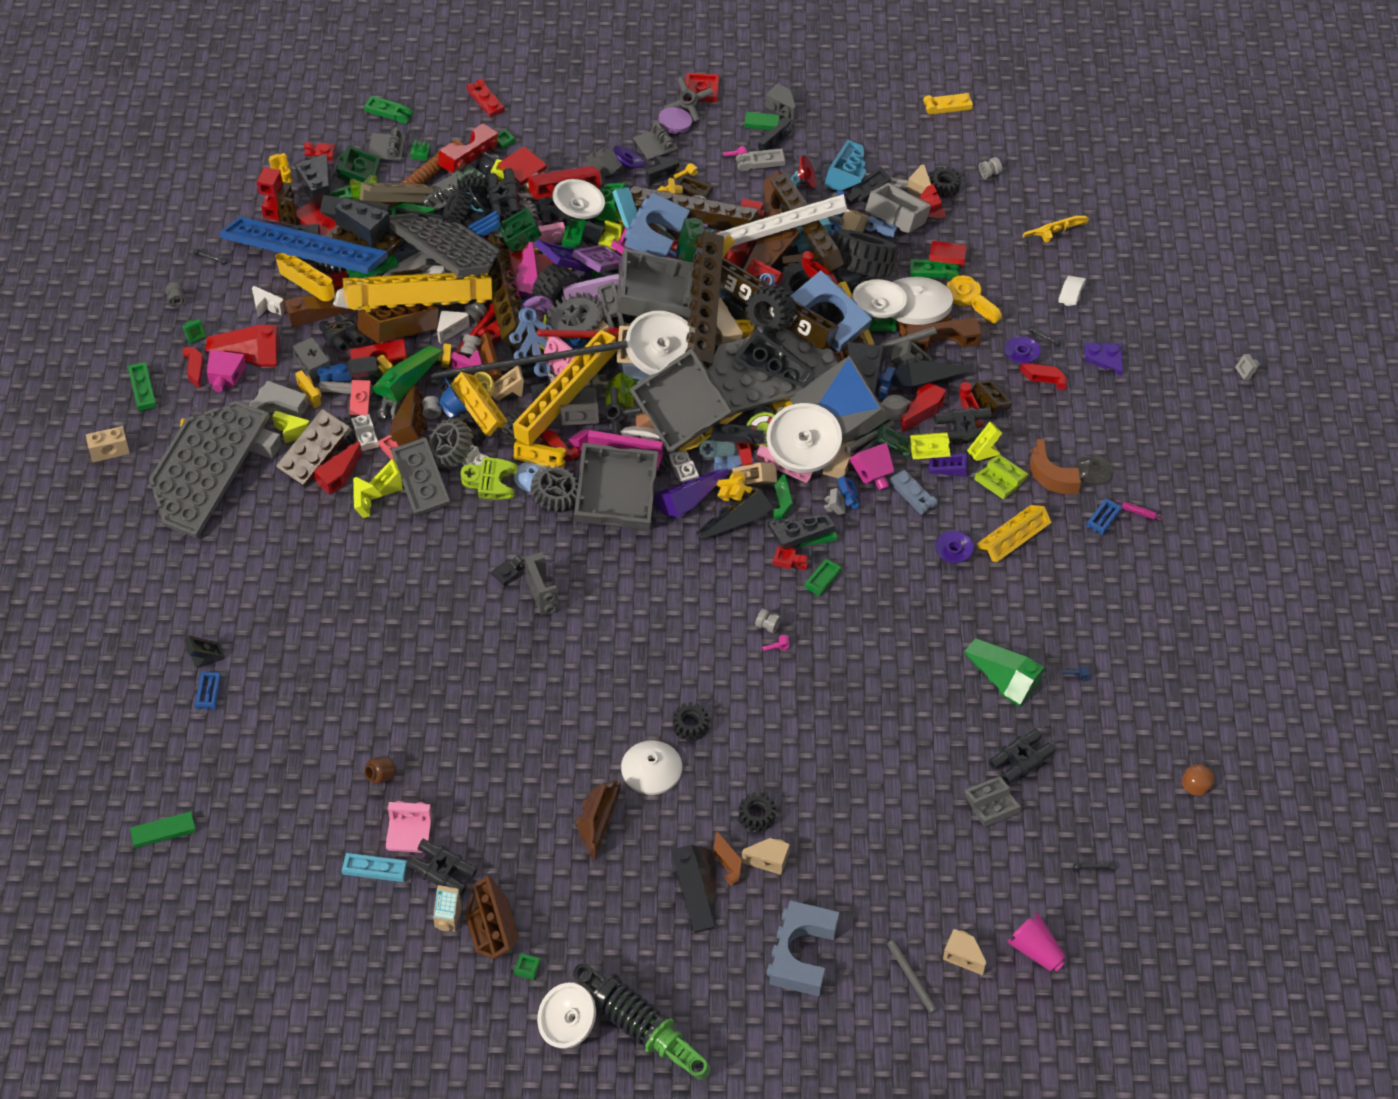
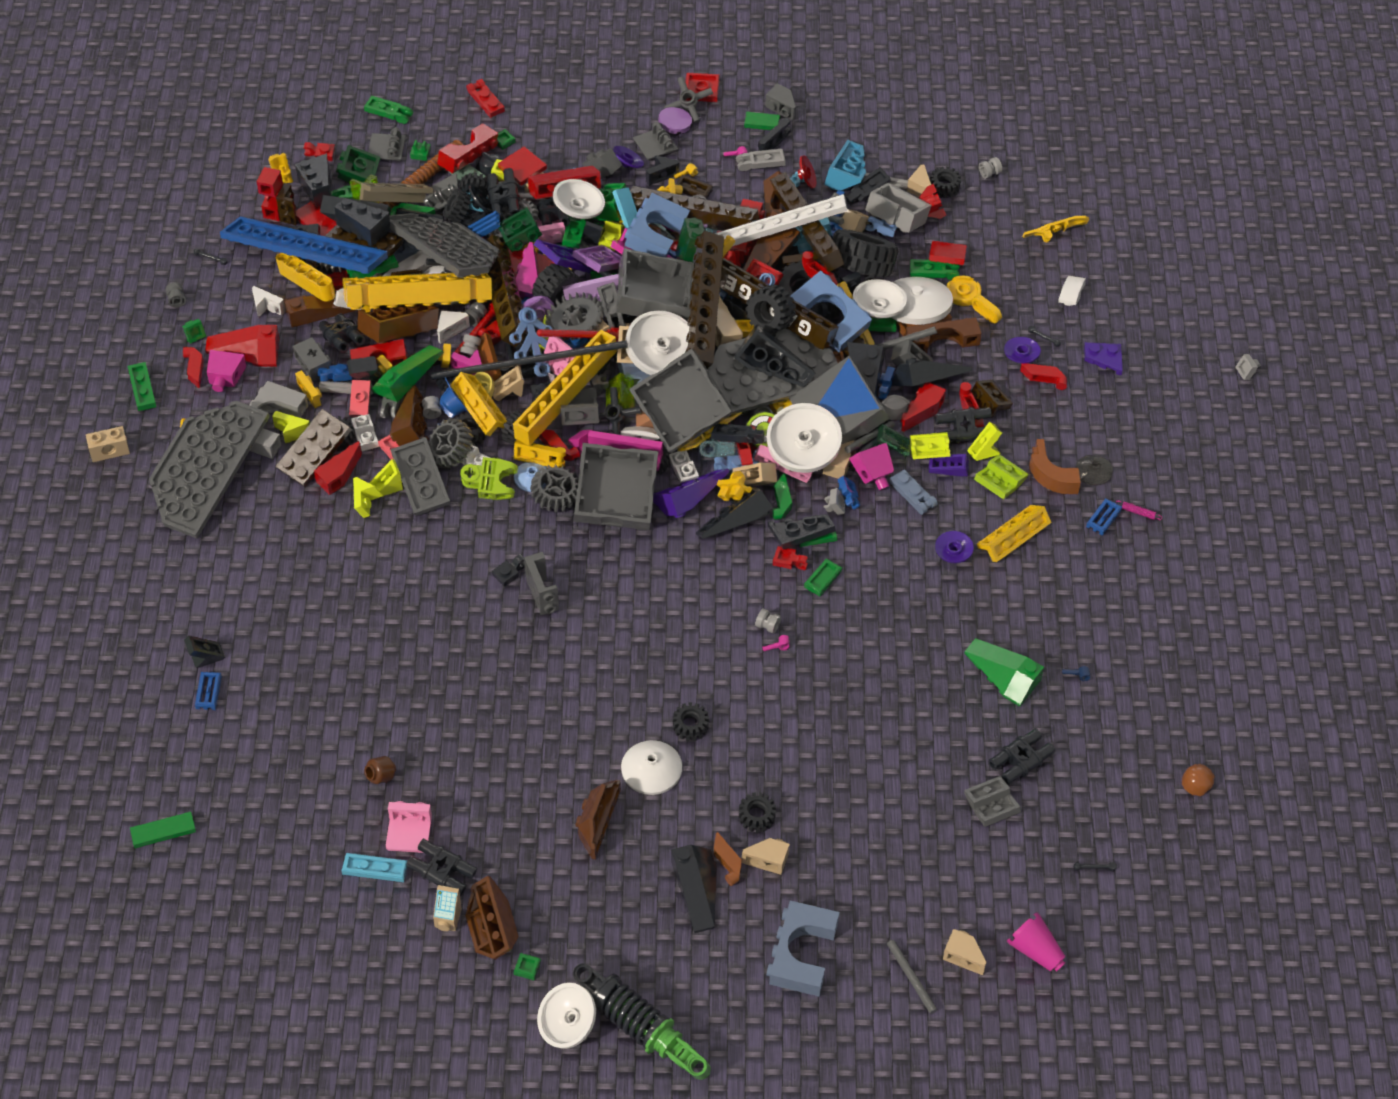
(947, 103): yellow plate -> none

